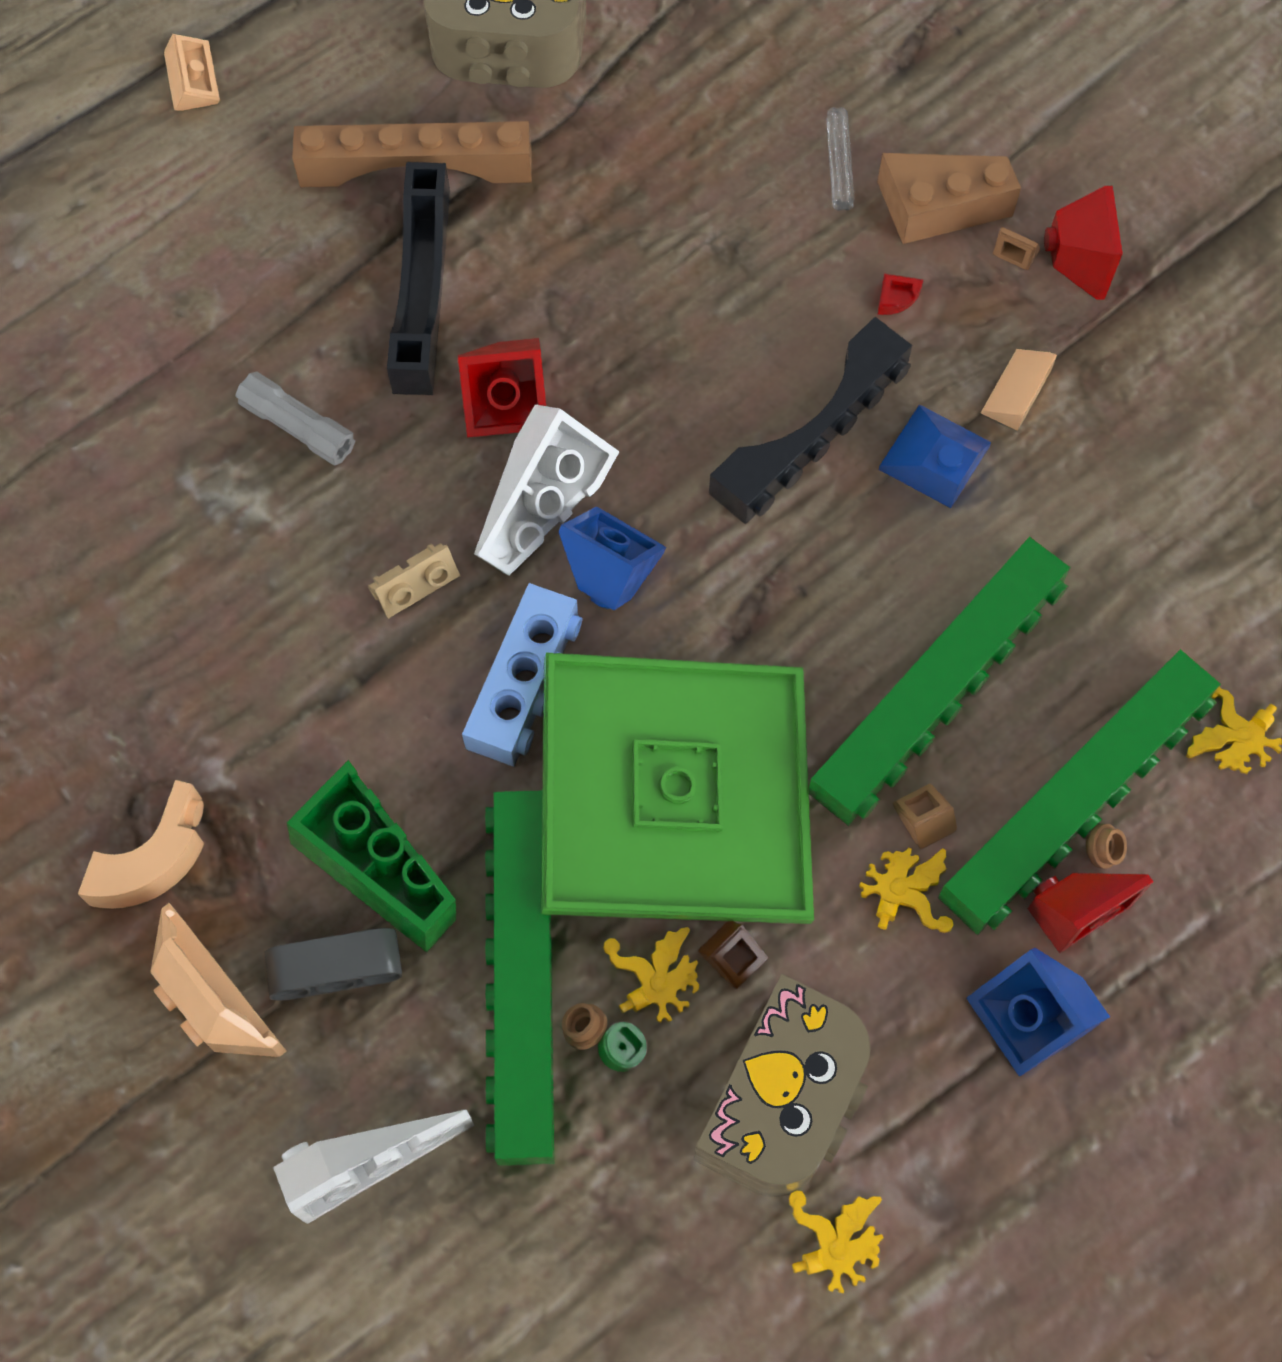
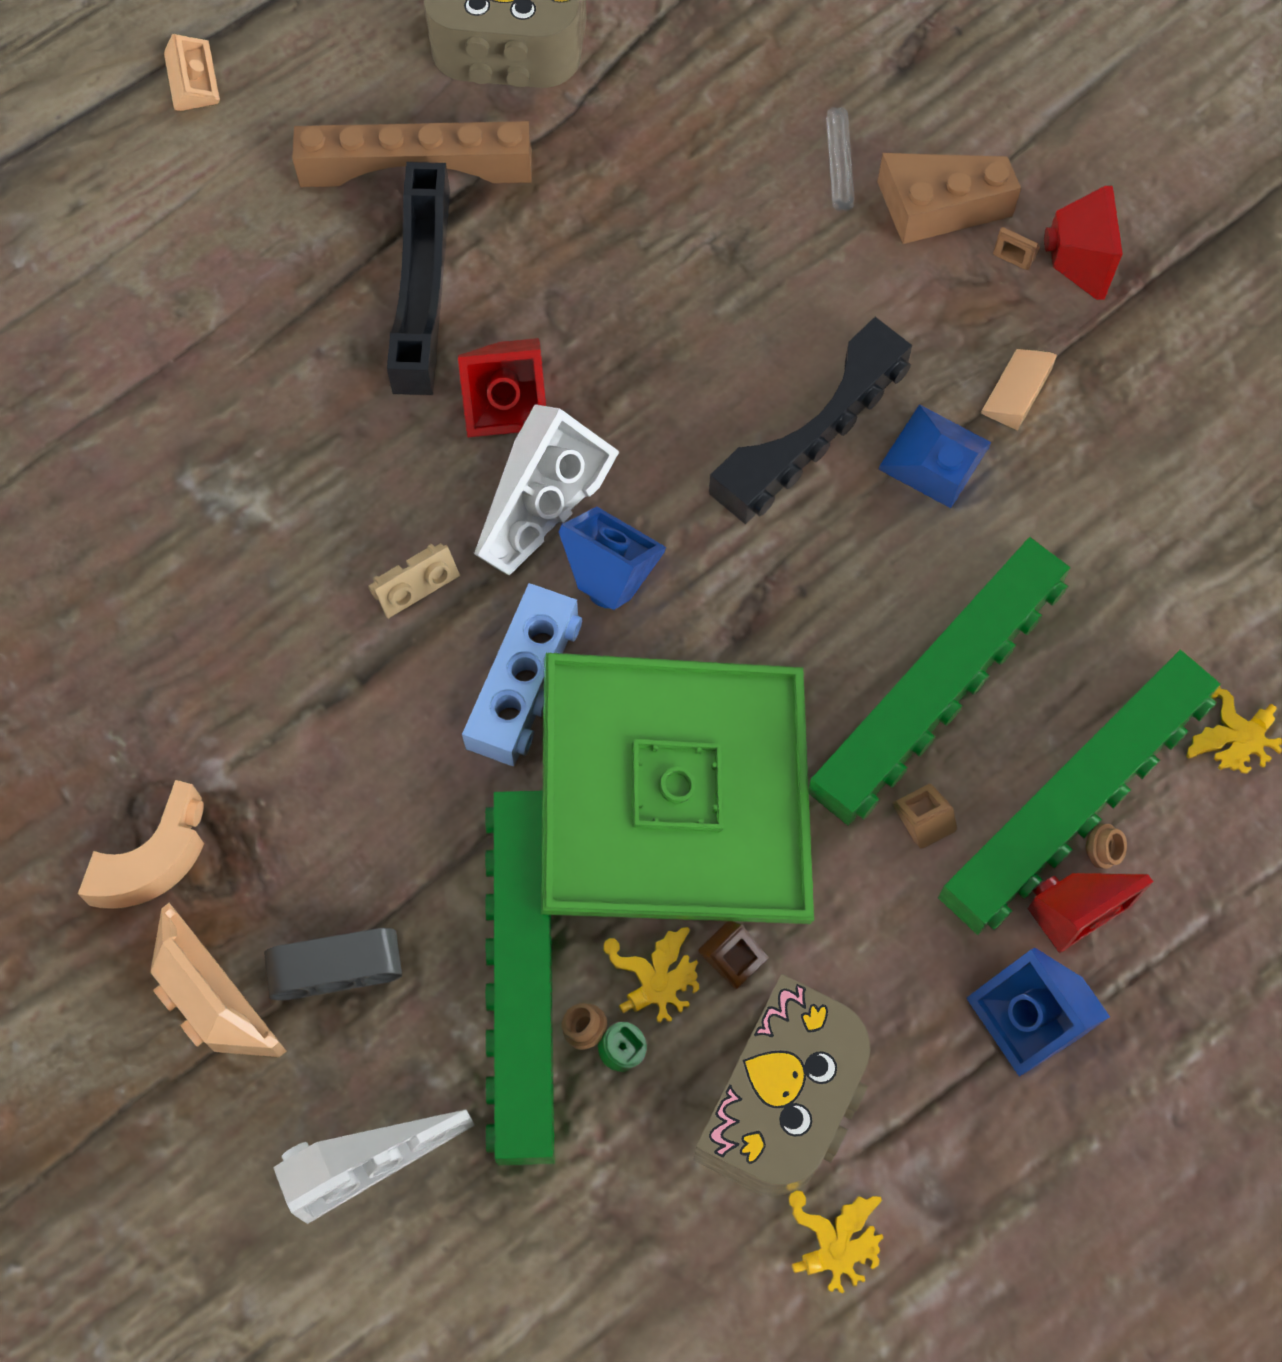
(318, 432): light grey axle -> none
(370, 856): green wedge -> none
(898, 293): red tile -> none
(899, 890): yellow piece -> none

